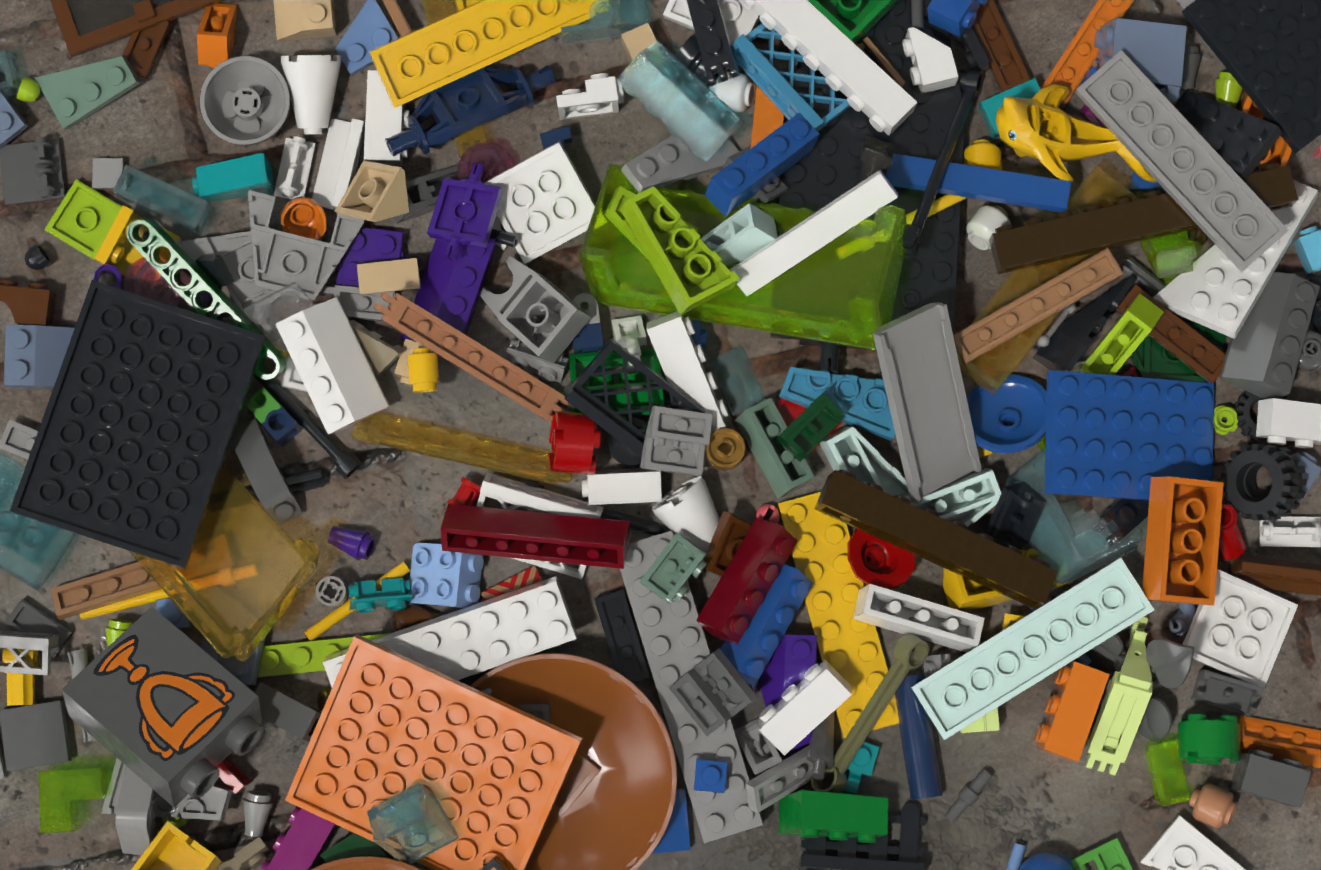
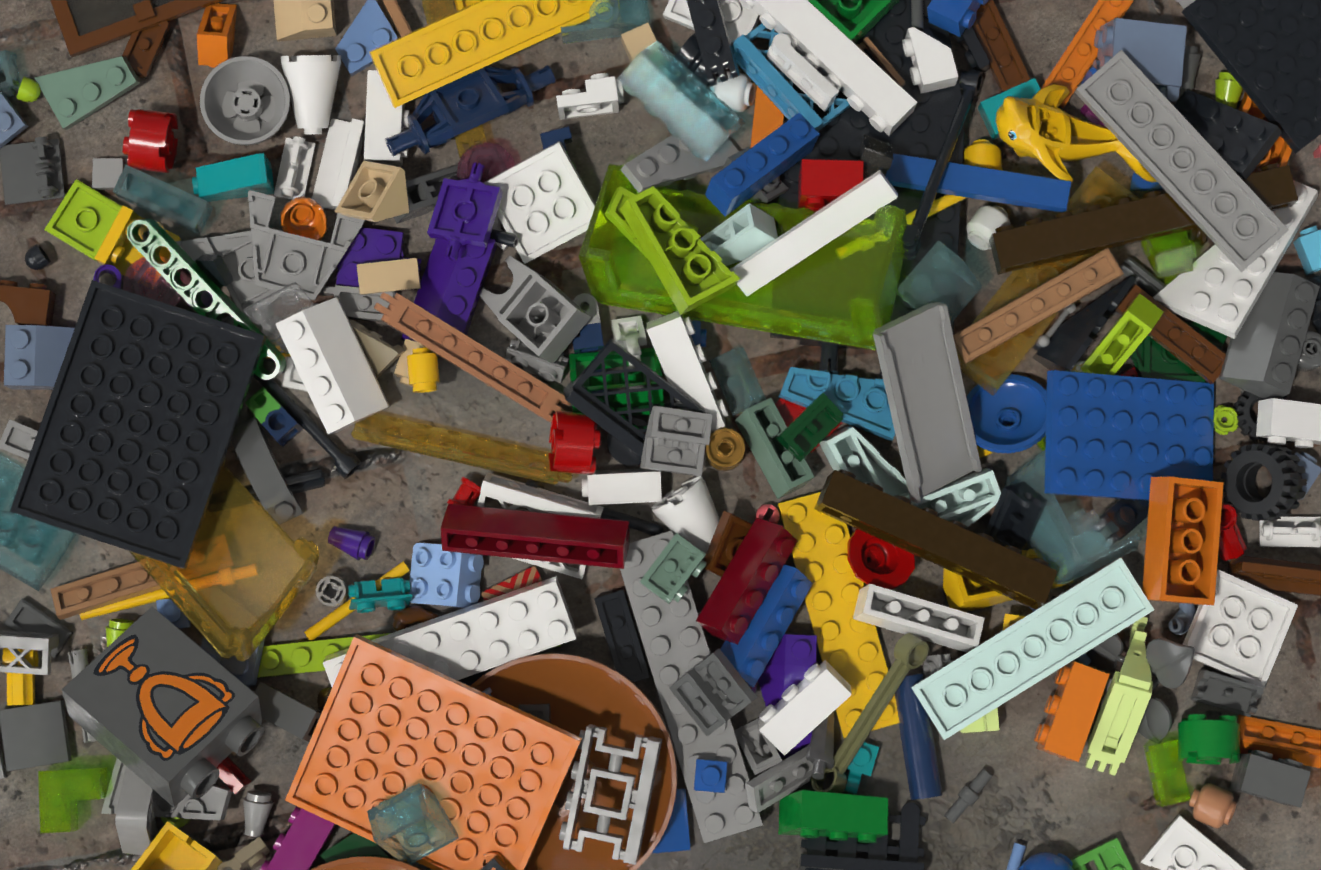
(151, 140): none -> red brick
(634, 798): none -> light grey fence
(802, 72): none -> white plate
(826, 180): none -> red brick
(942, 279): none -> clear light blue slope

